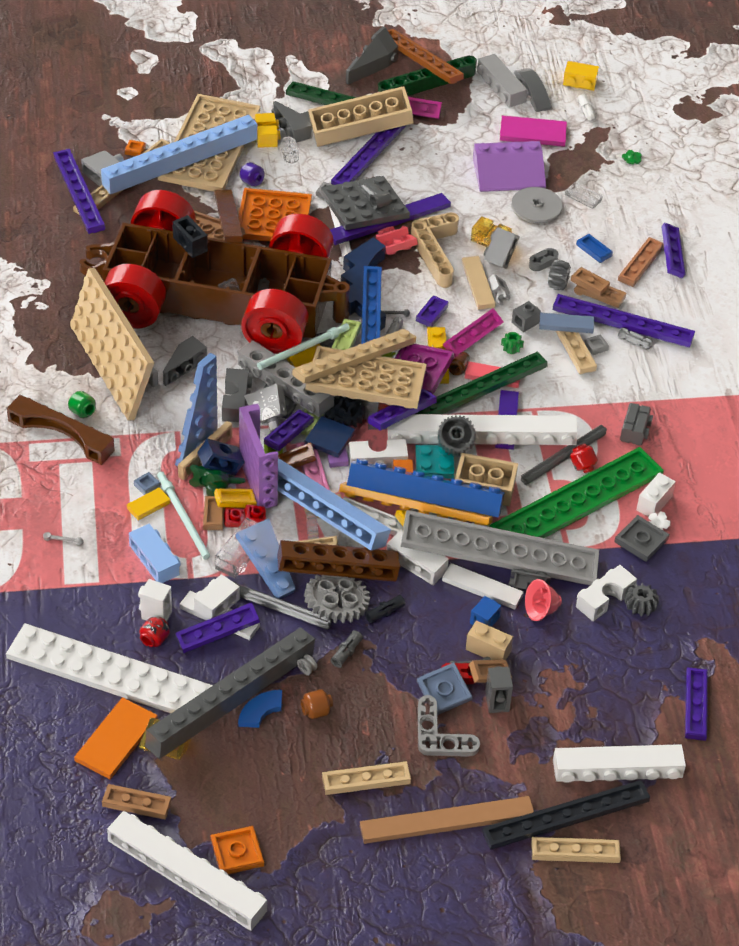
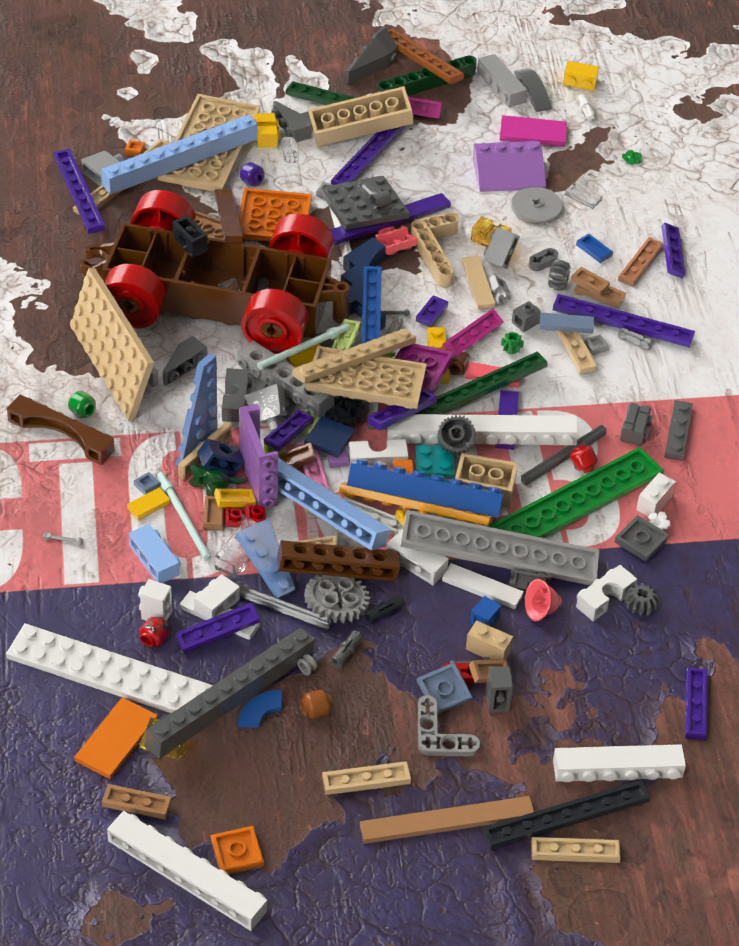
(678, 430): none -> dark grey plate

